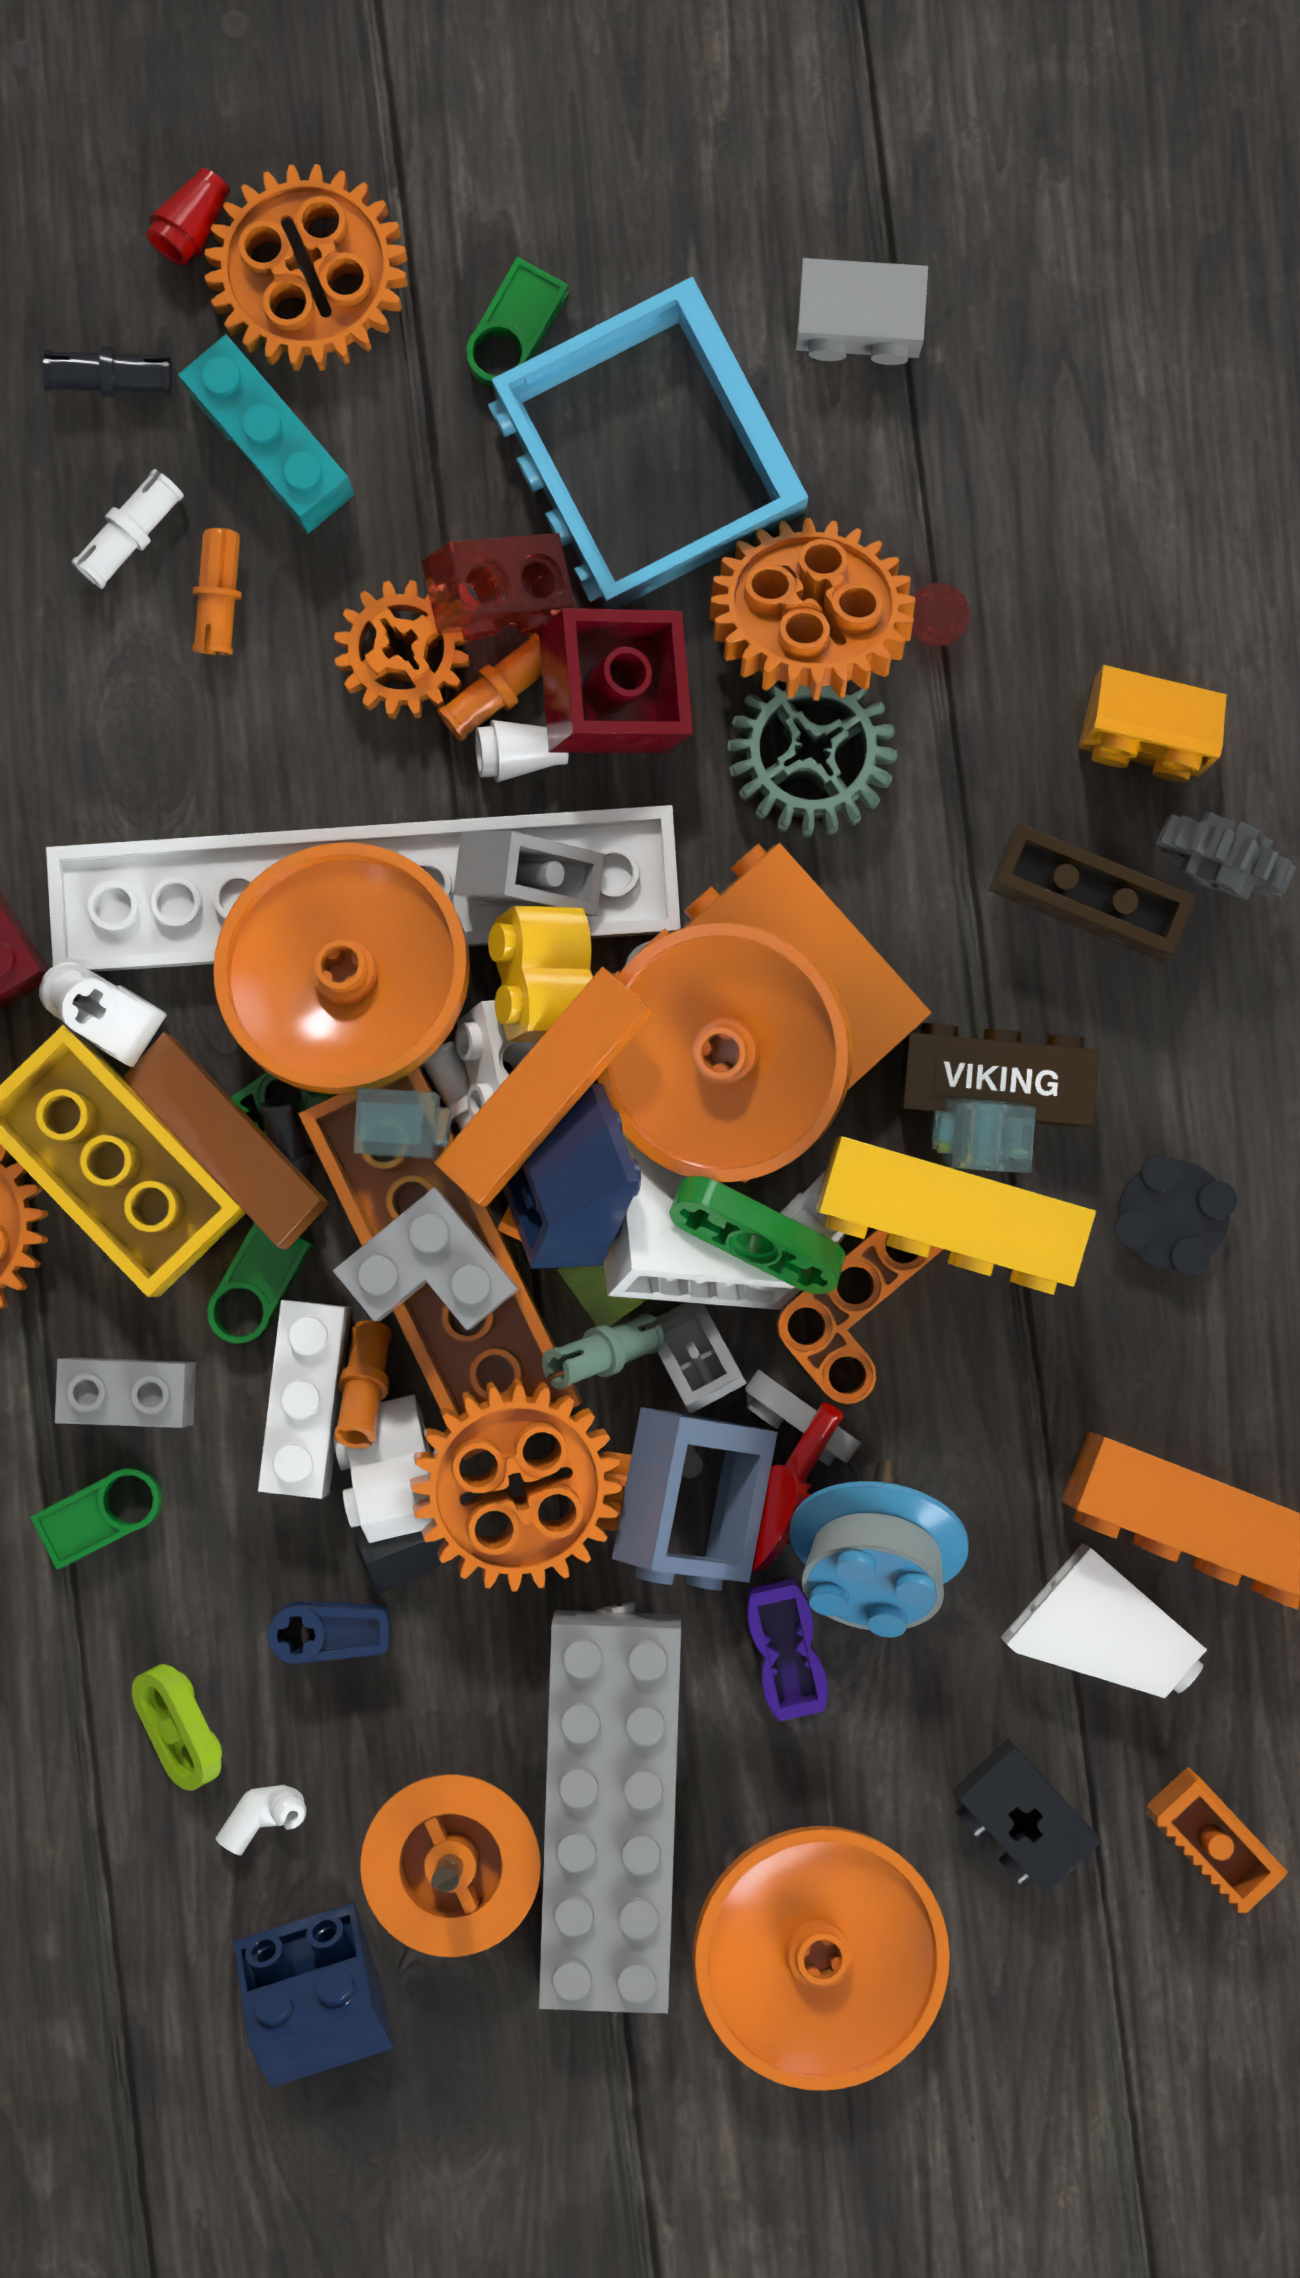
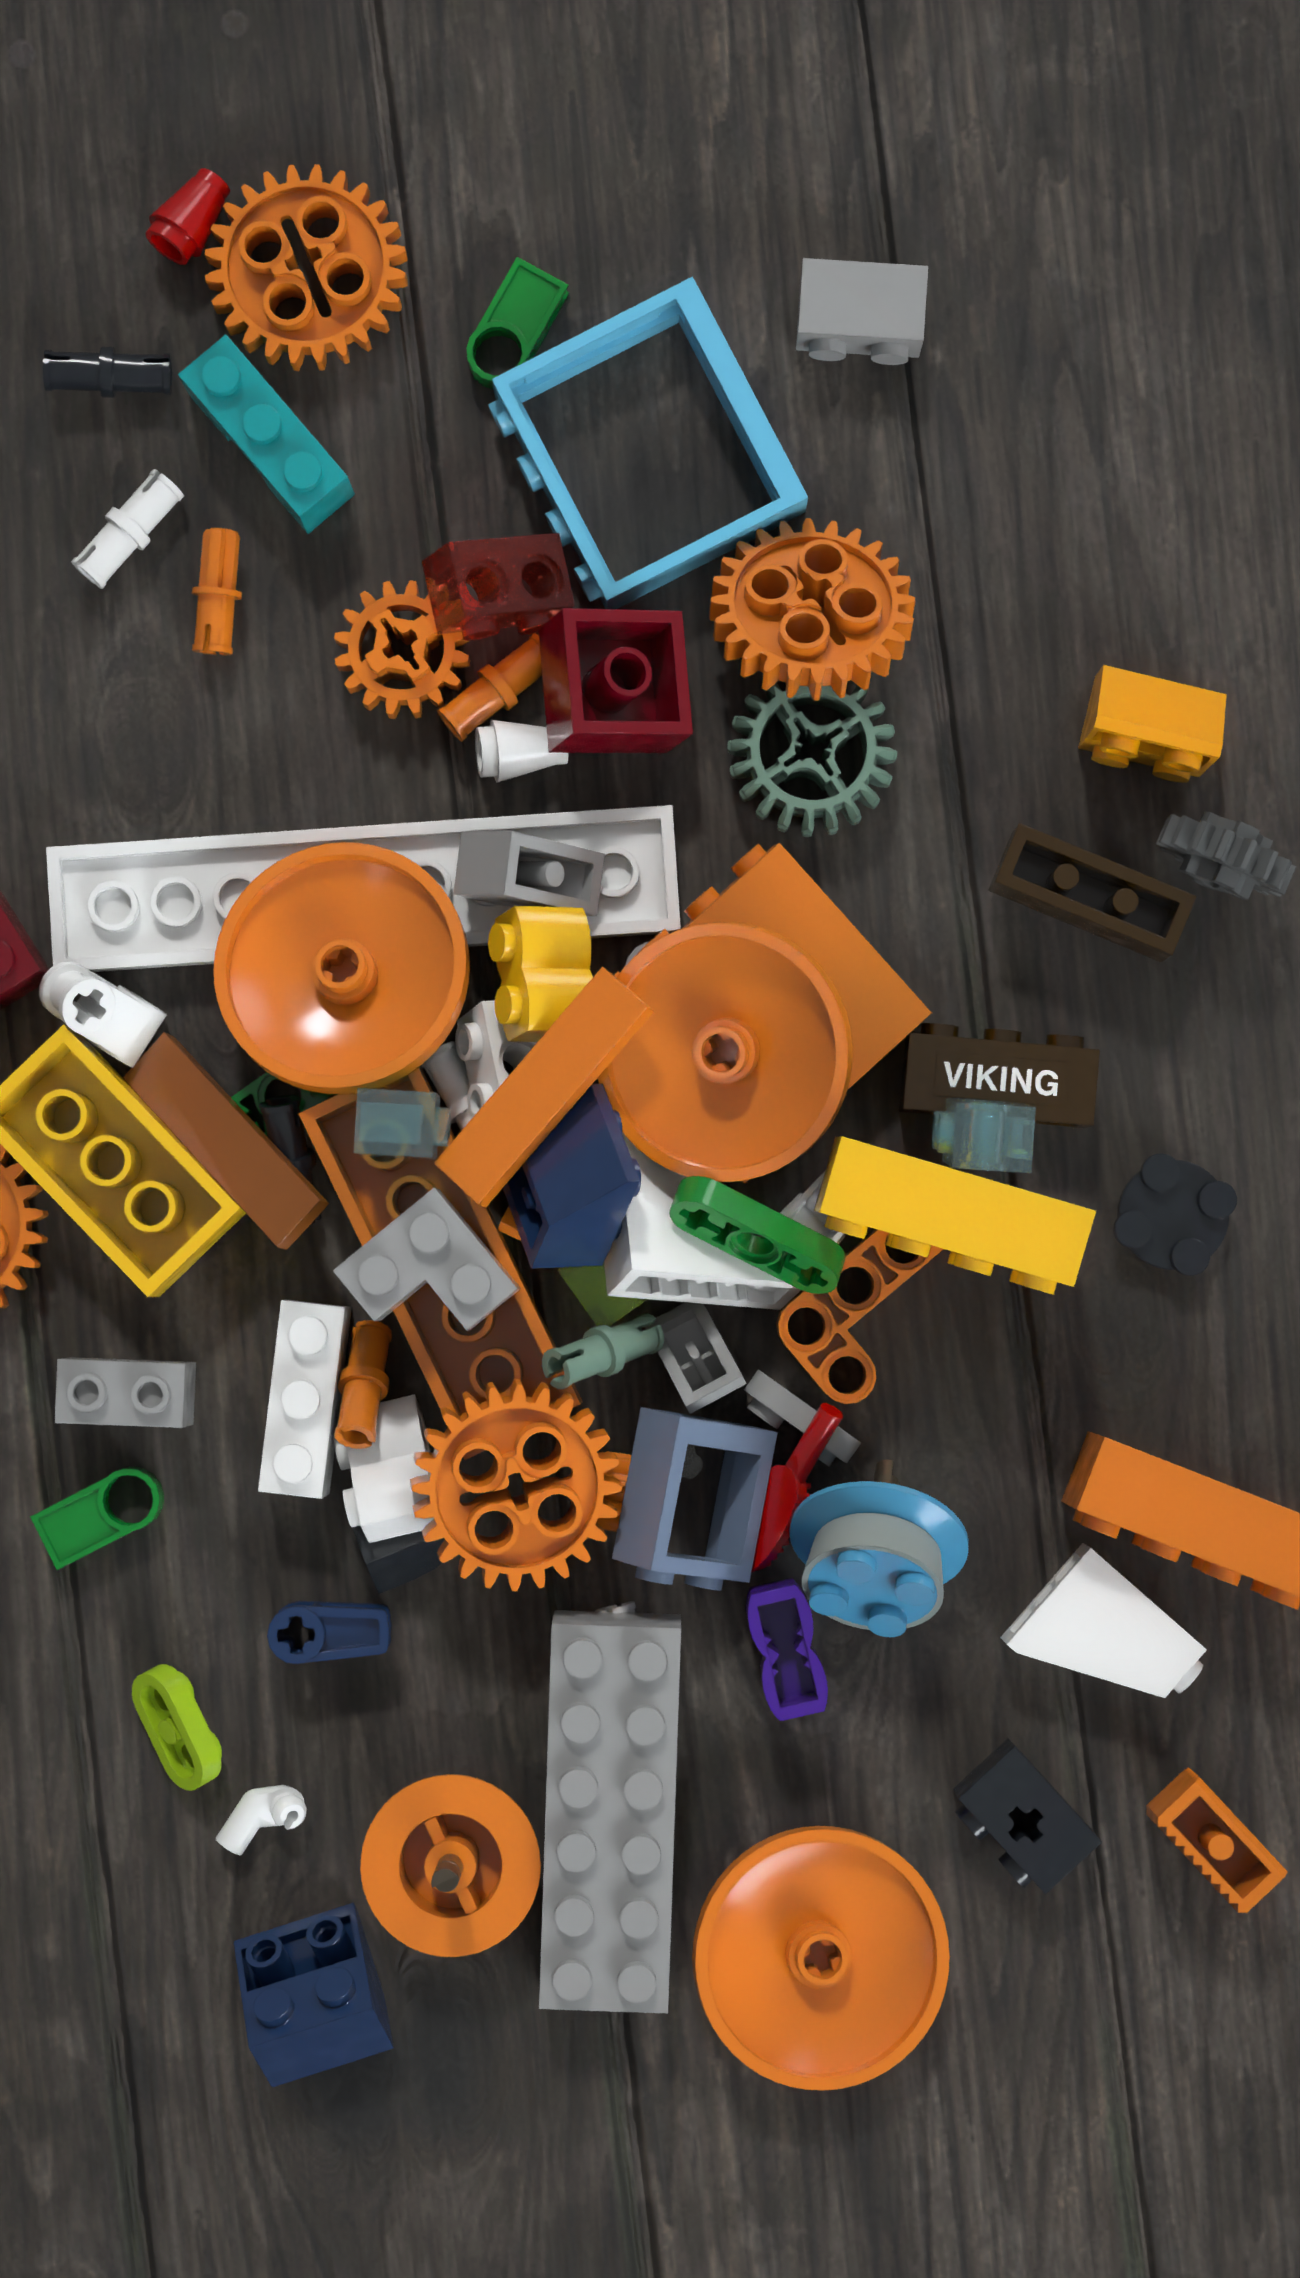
(264, 1271): green piece -> none
(939, 614): clear red plate -> none

